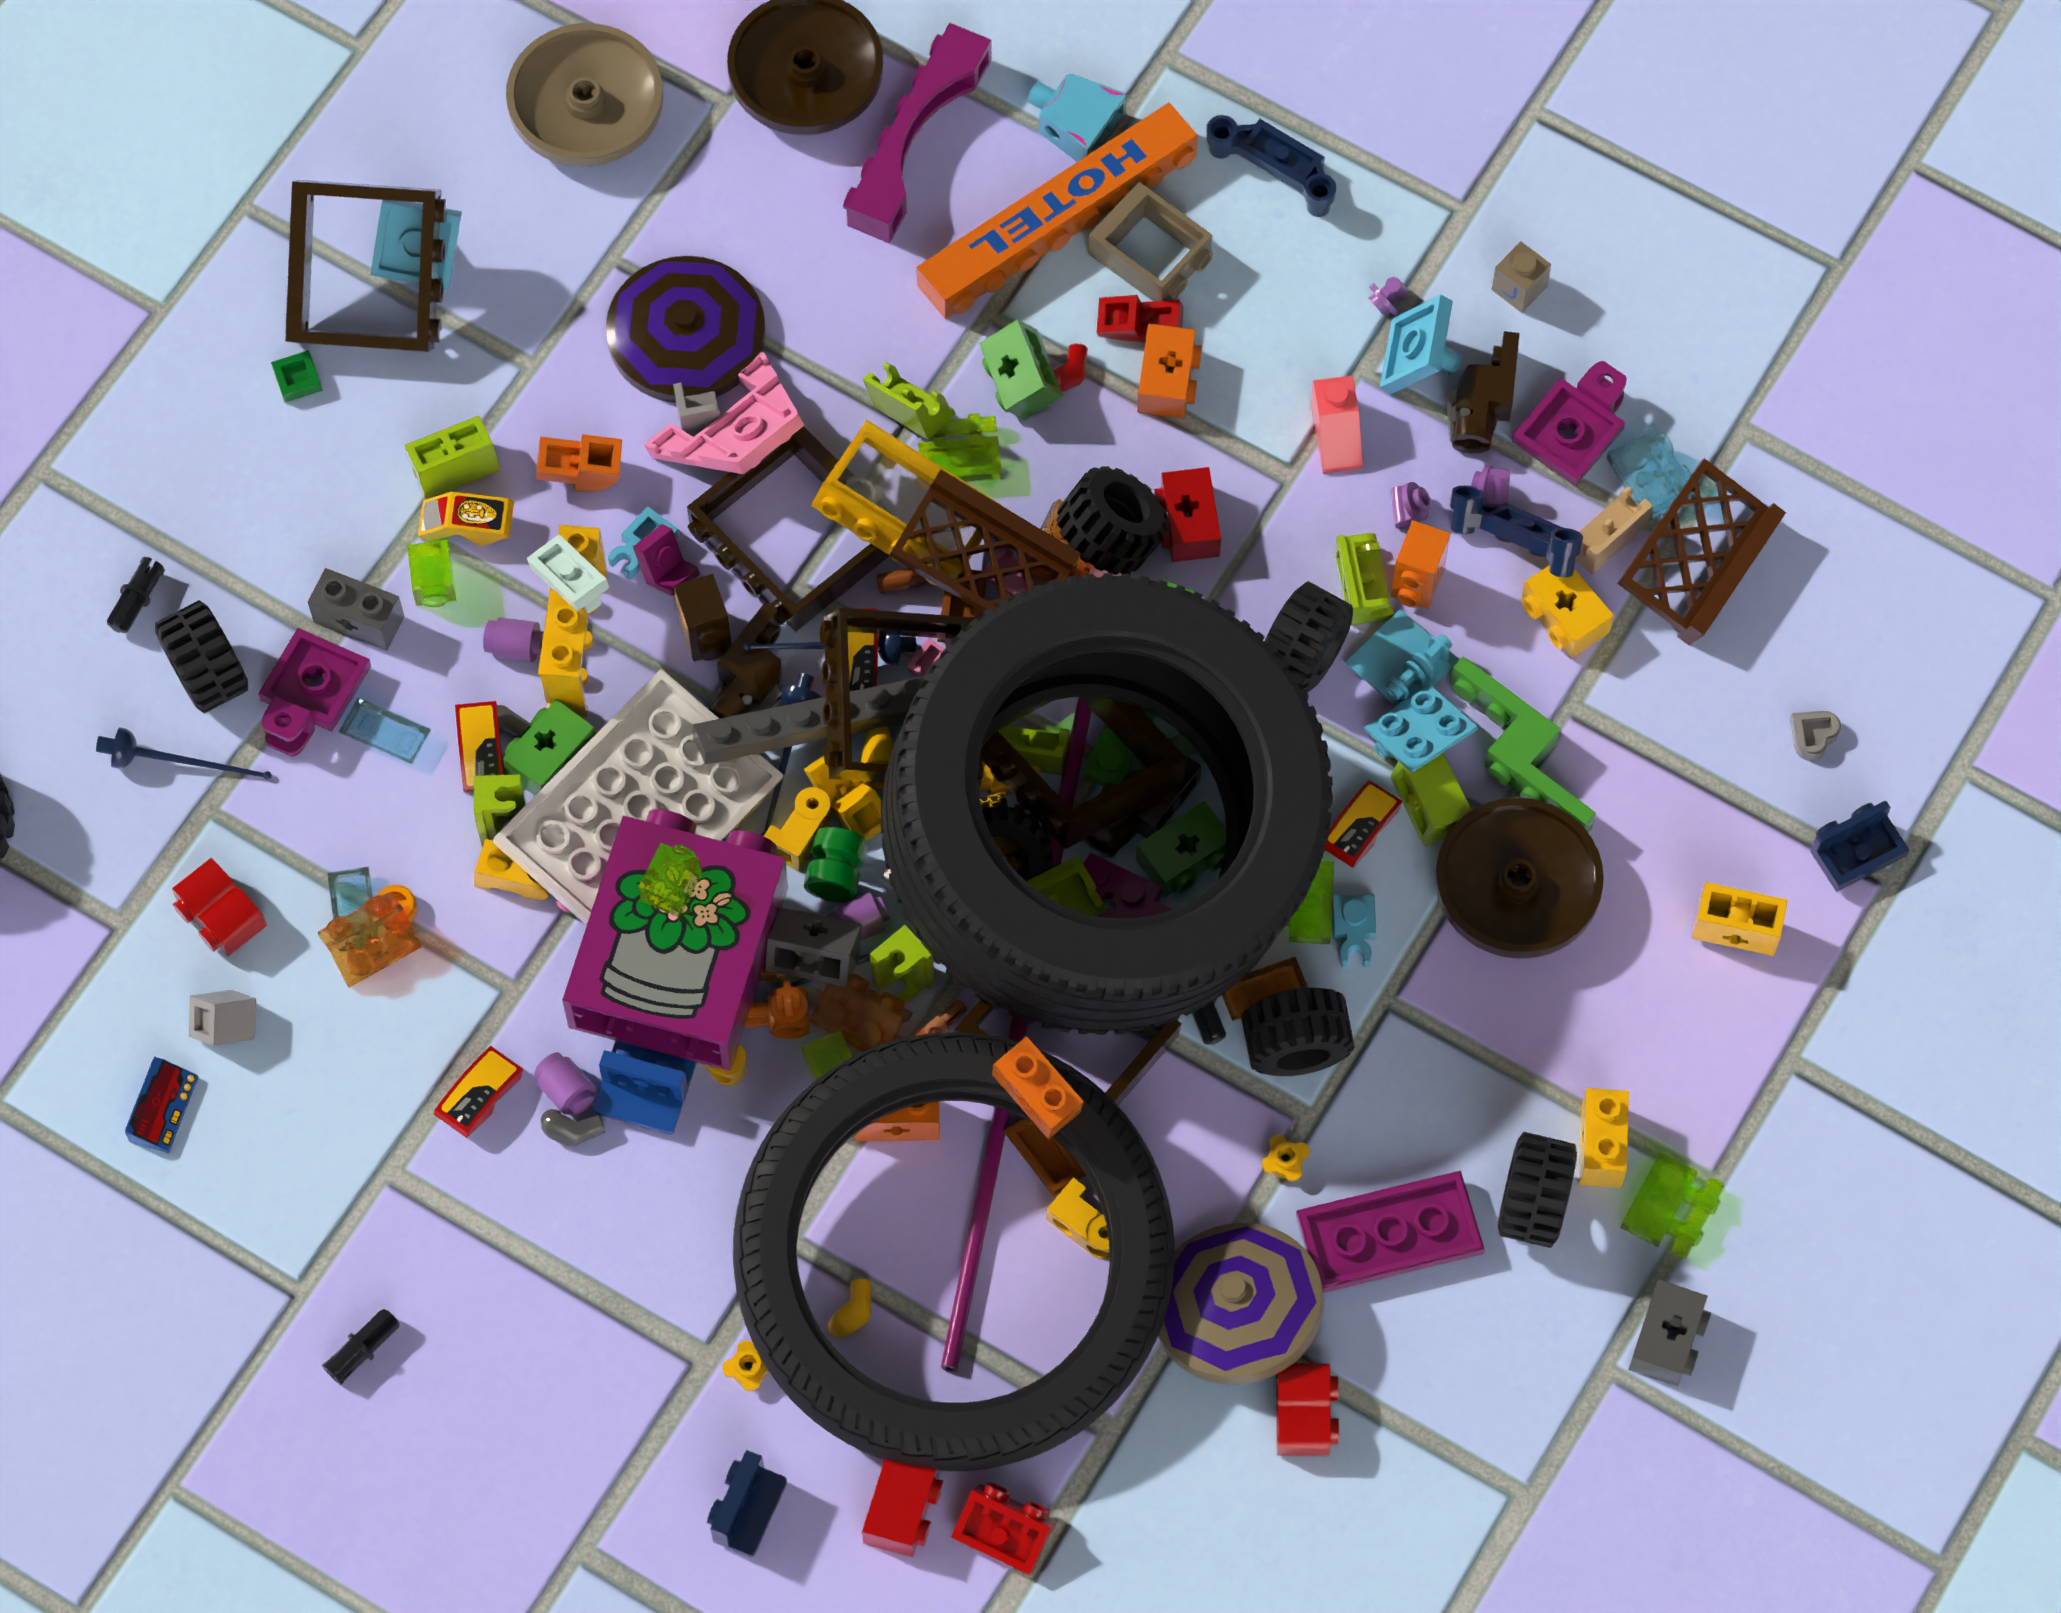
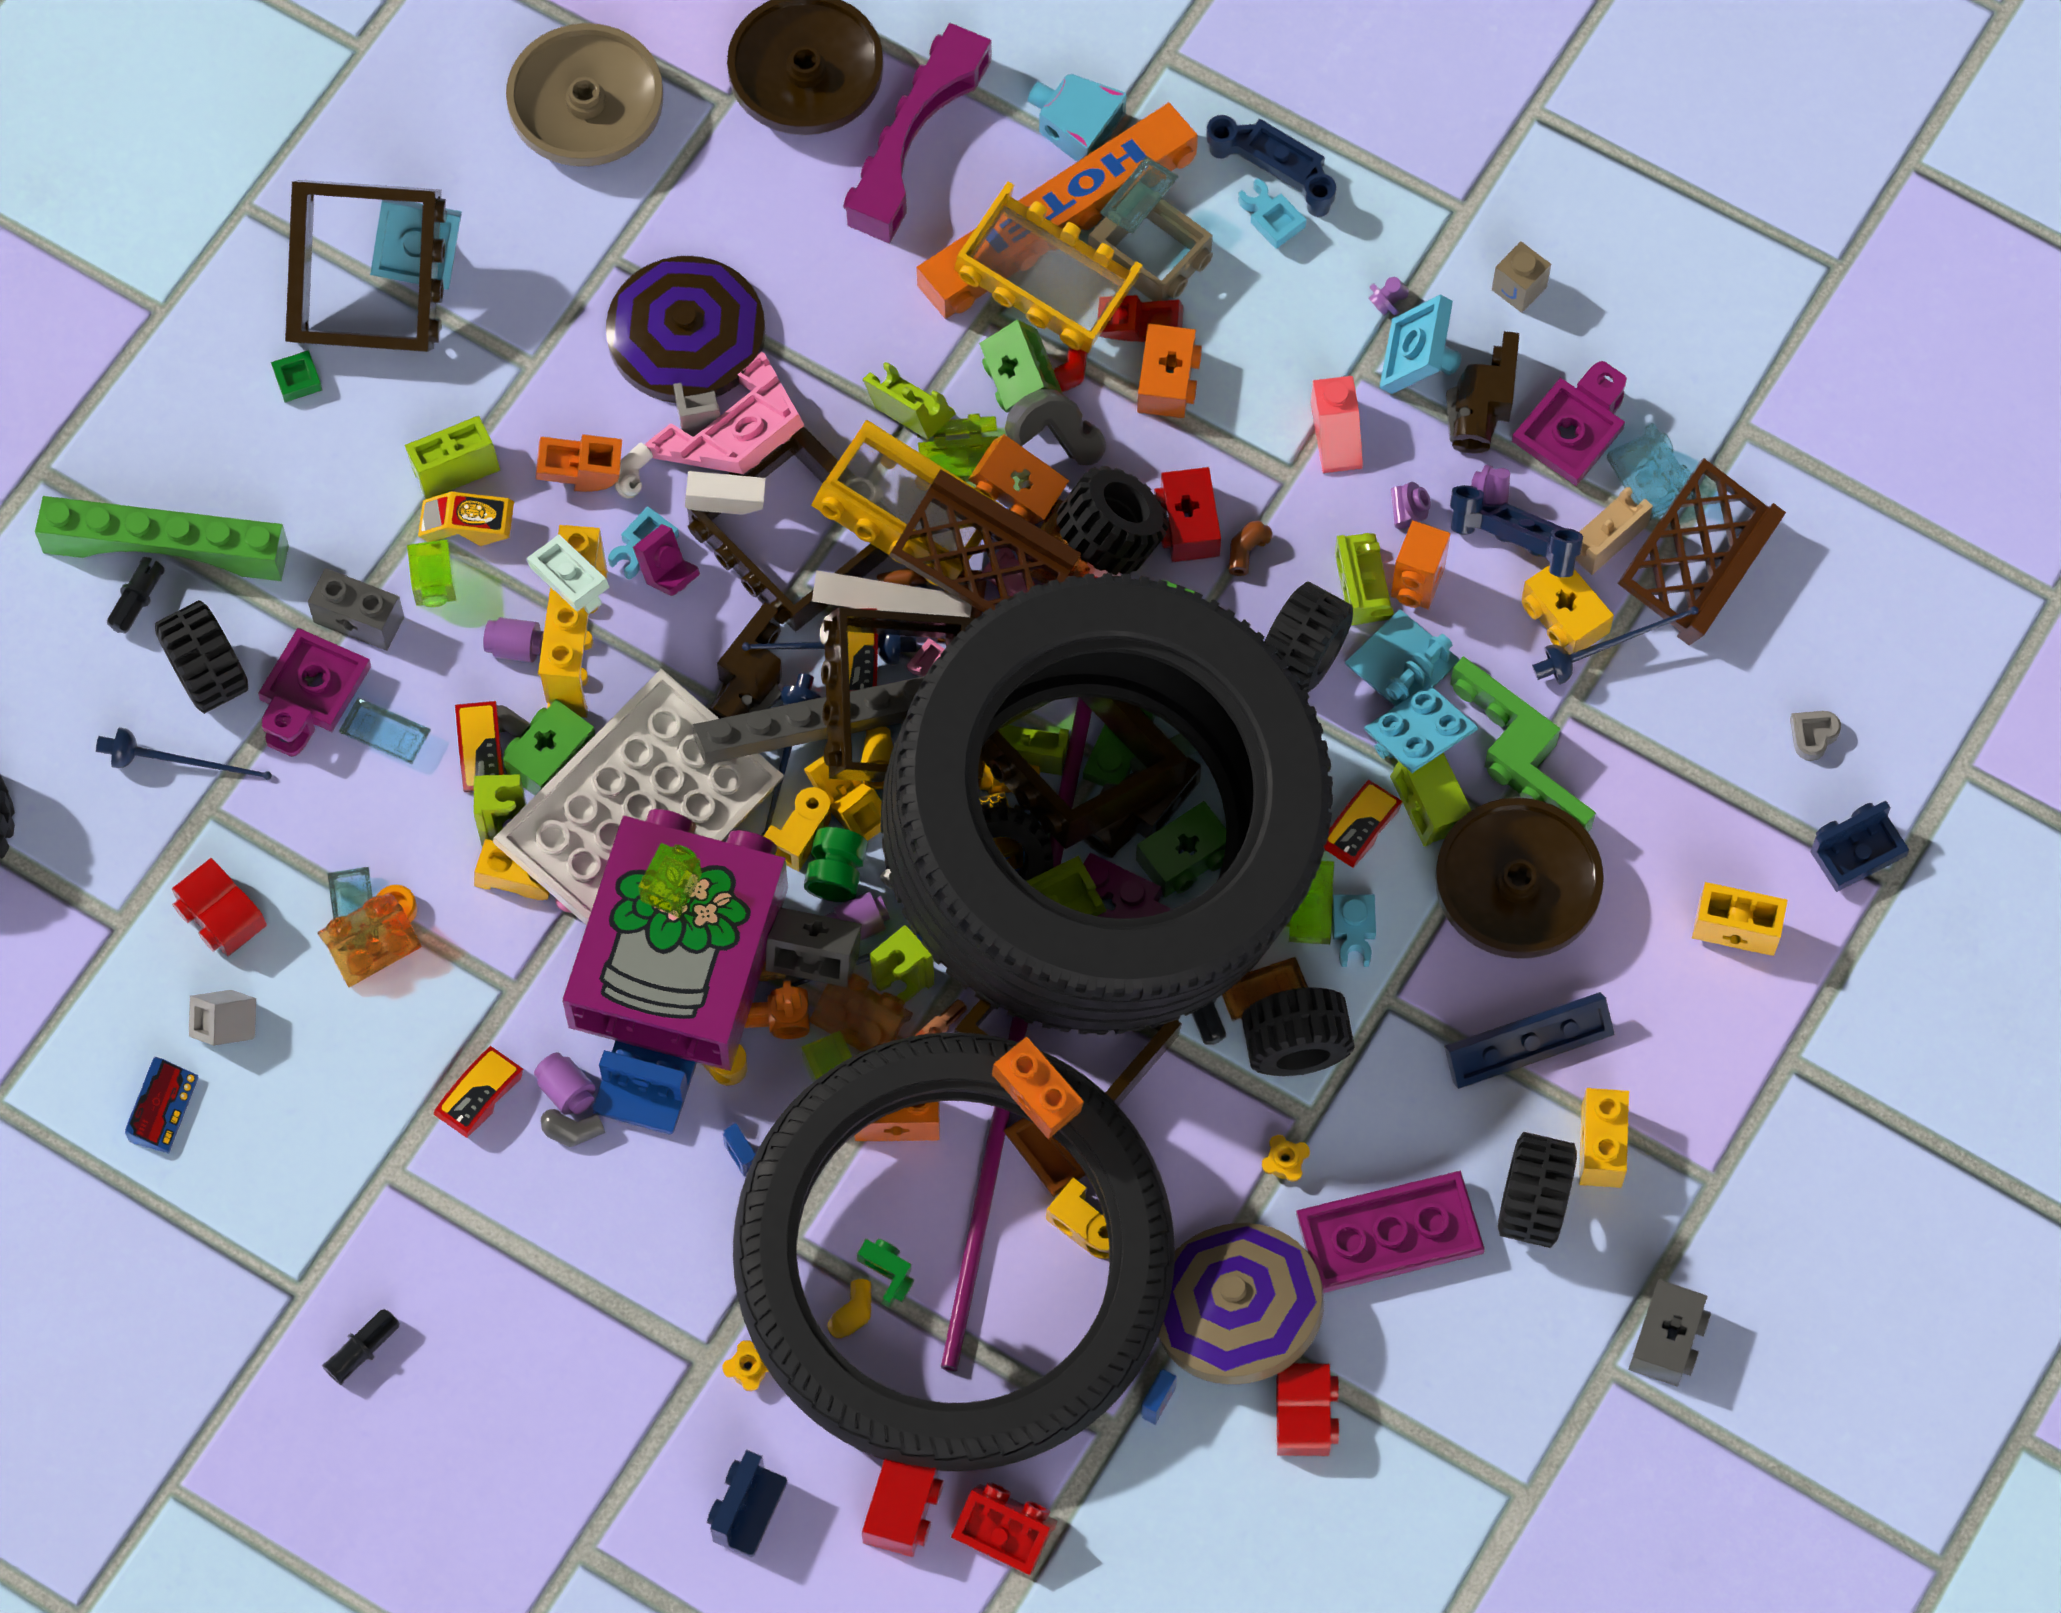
(95, 528): none -> bright green arch
(629, 479): none -> white arm
(703, 618): dark brown brick -> none
(724, 493): none -> white piece
(738, 1148): none -> blue tile
(884, 1260): none -> green bracket
(885, 596): none -> white sticker
(1038, 481): none -> orange brick
(1045, 270): none -> window
(1064, 419): none -> dark grey animal
(1139, 194): none -> clear light blue tile
(1158, 1396): none -> blue tile
(1243, 542): none -> dark orange arm
(1272, 217): none -> medium azure plate
(1529, 1040): none -> dark blue plate
(1561, 662): none -> dark blue sword
(1660, 1199): clear neon green plate -> none

